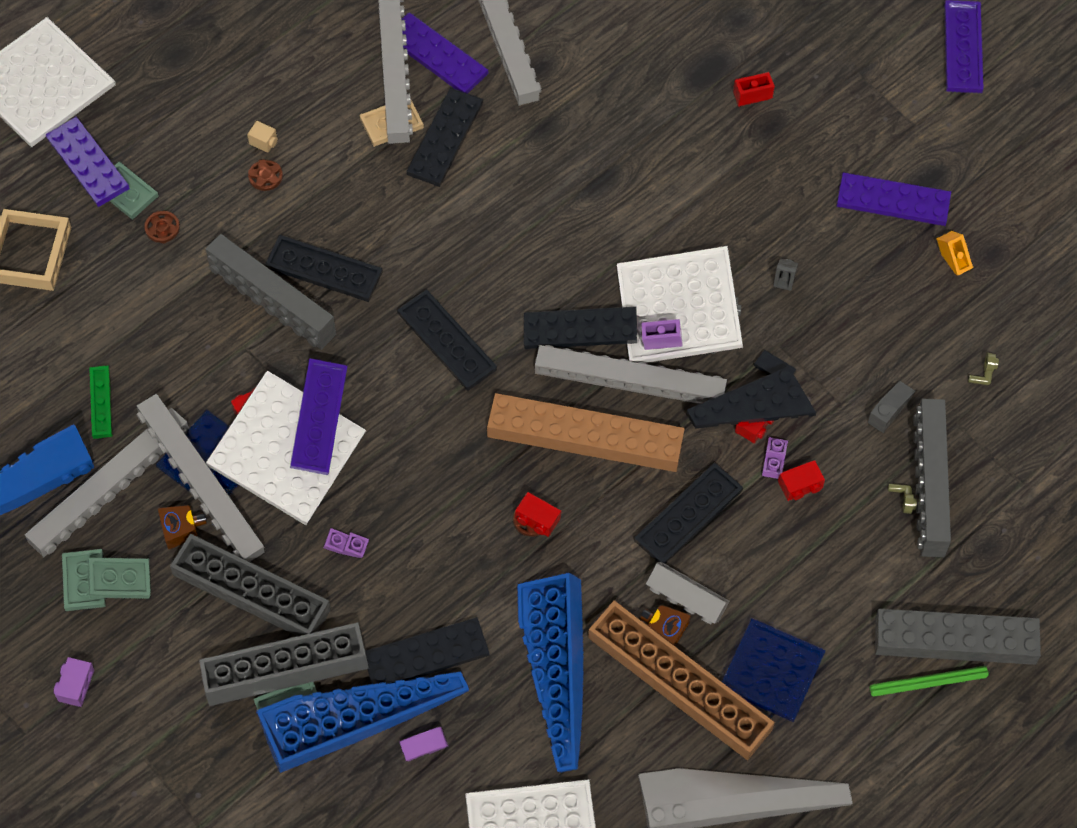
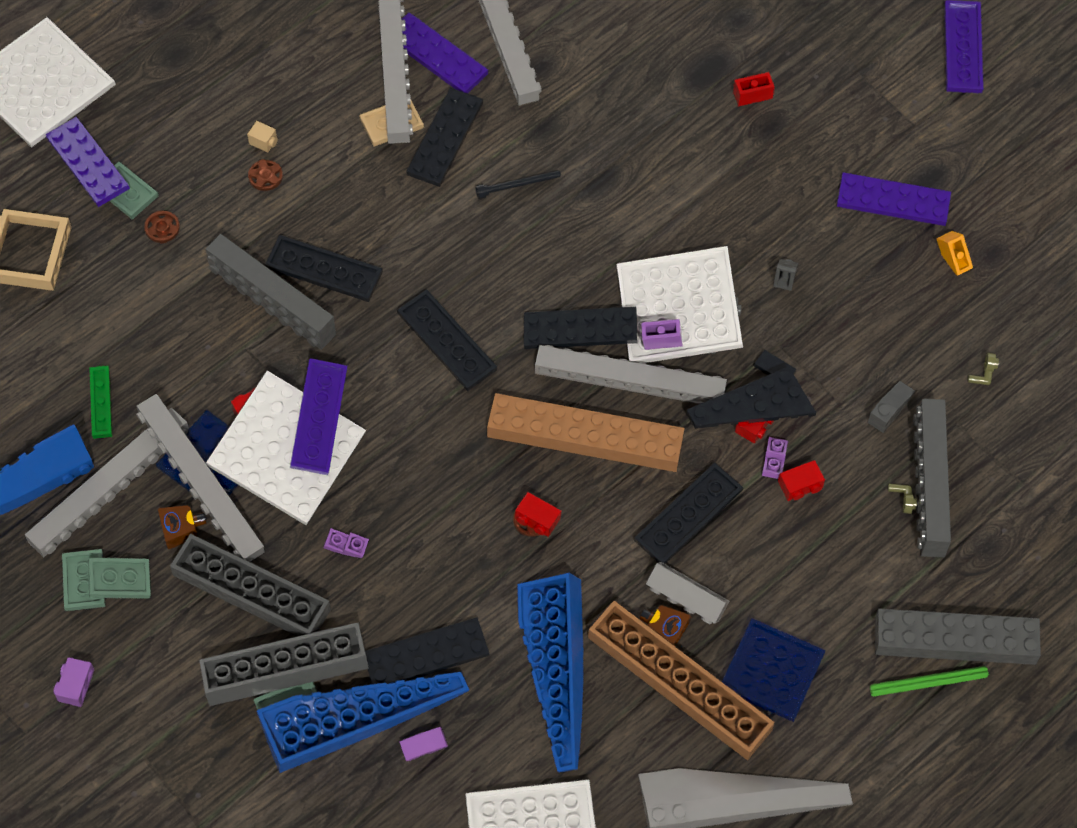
(484, 190): none -> black piece

